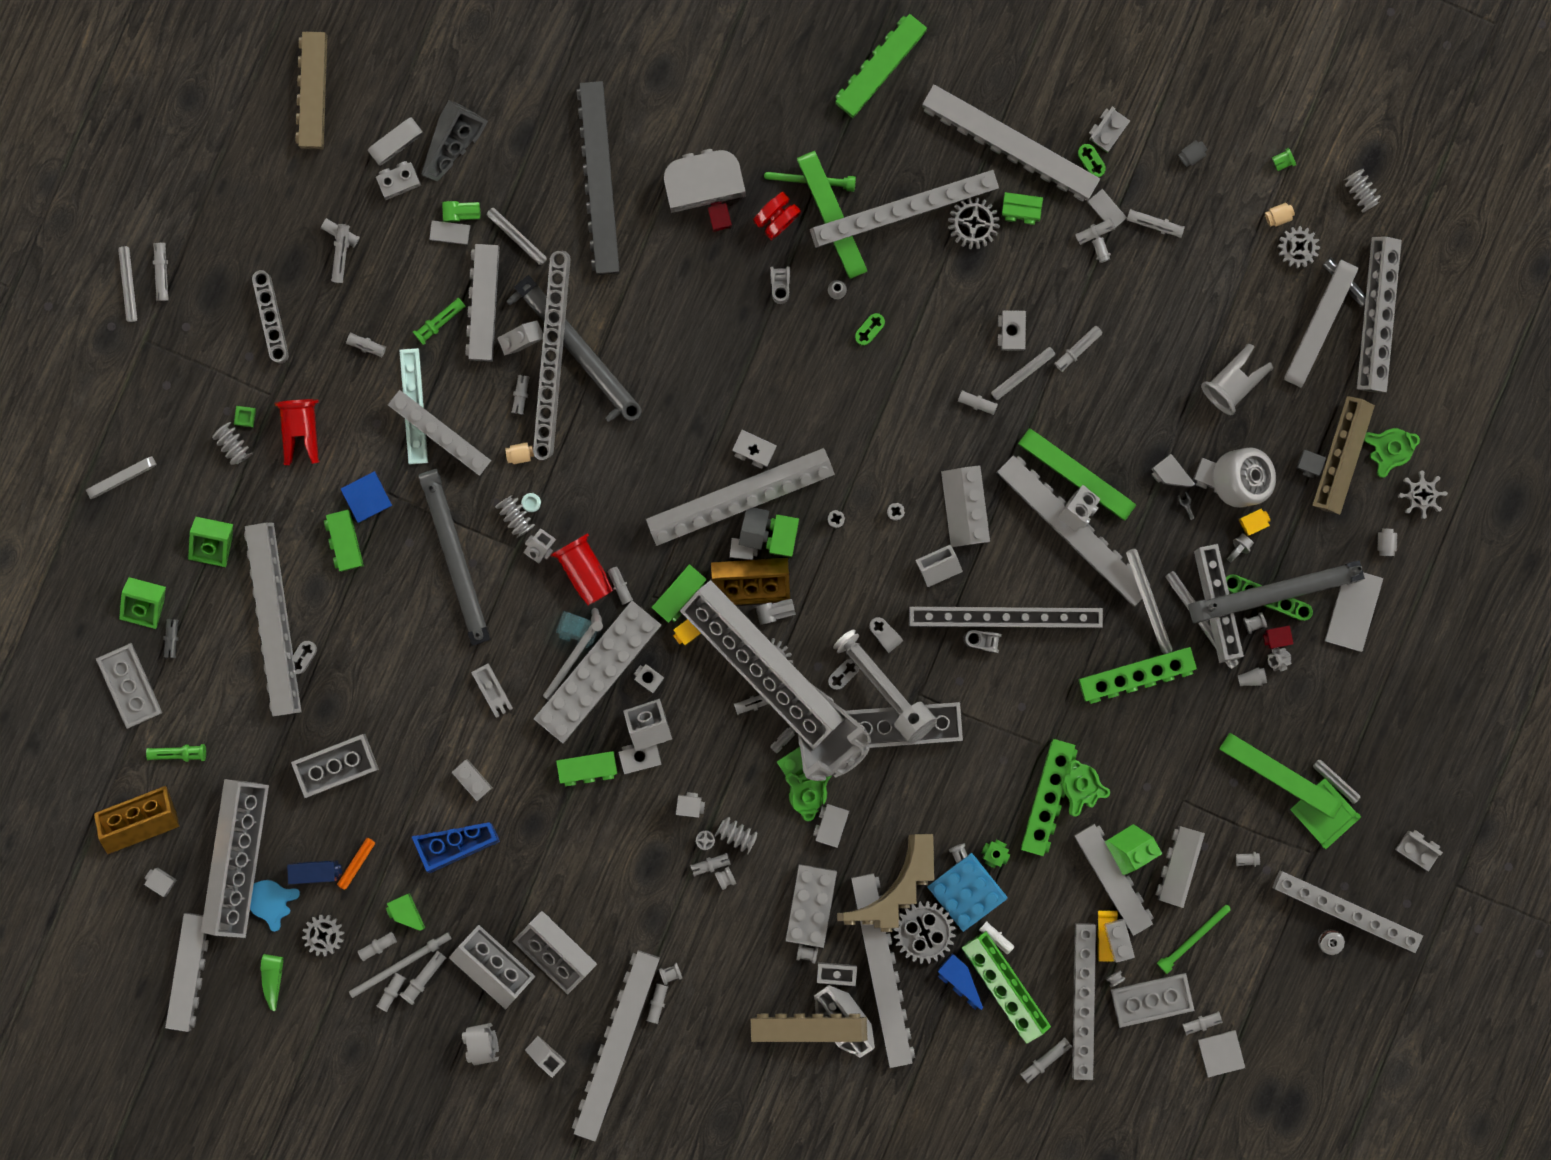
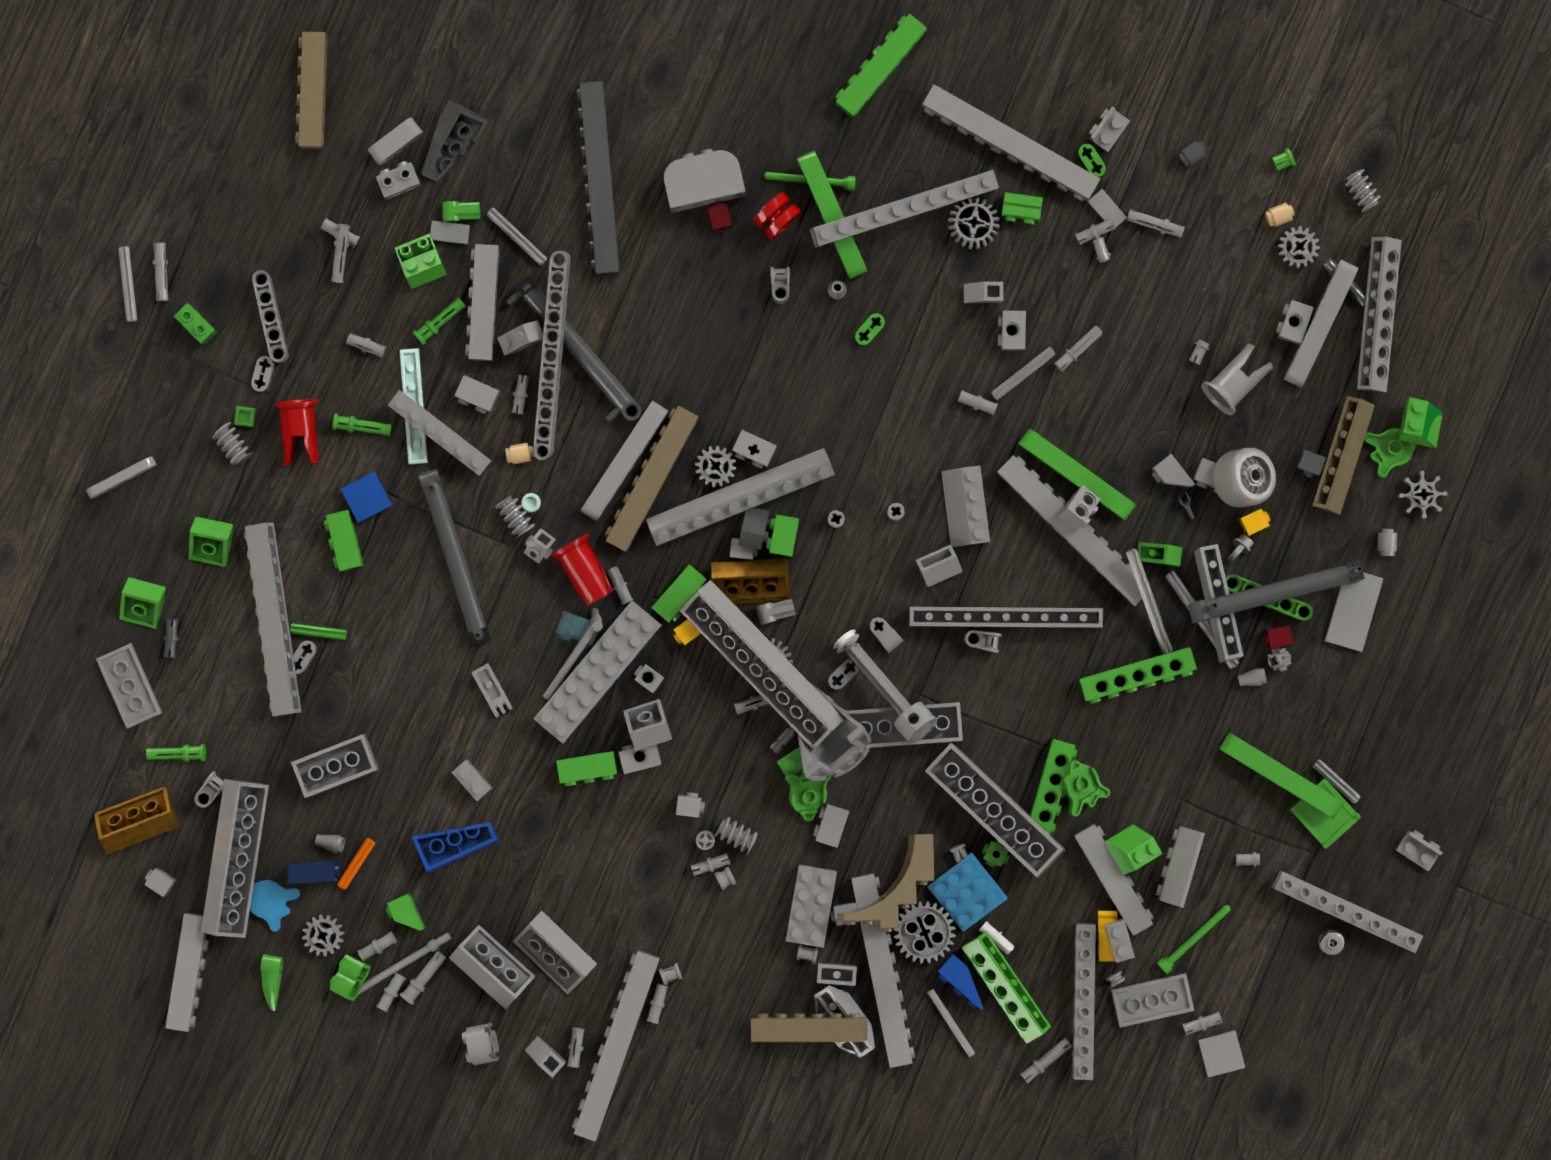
(195, 324): none -> bright green brick
(210, 789): none -> light grey piece
(258, 372): none -> light grey beam
(318, 631): none -> bright green axle
(333, 843): none -> light grey cone
(349, 977): none -> bright green brick
(351, 424): none -> bright green pin
(420, 261): none -> bright green slope
(477, 394): none -> light grey brick
(575, 1047): none -> light grey pin
(624, 461): none -> light grey beam
(652, 478): none -> dark tan brick
(708, 472): none -> light grey gear
(848, 907): none -> light grey brick
(951, 1023): none -> light grey bar
(983, 292): none -> light grey slope
(995, 810): none -> light grey brick
(1160, 553): none -> bright green slope
(1199, 352): none -> light grey pin
(1255, 623): light grey bush -> none
(1302, 313): none -> light grey brick
(1420, 423): none -> bright green slope

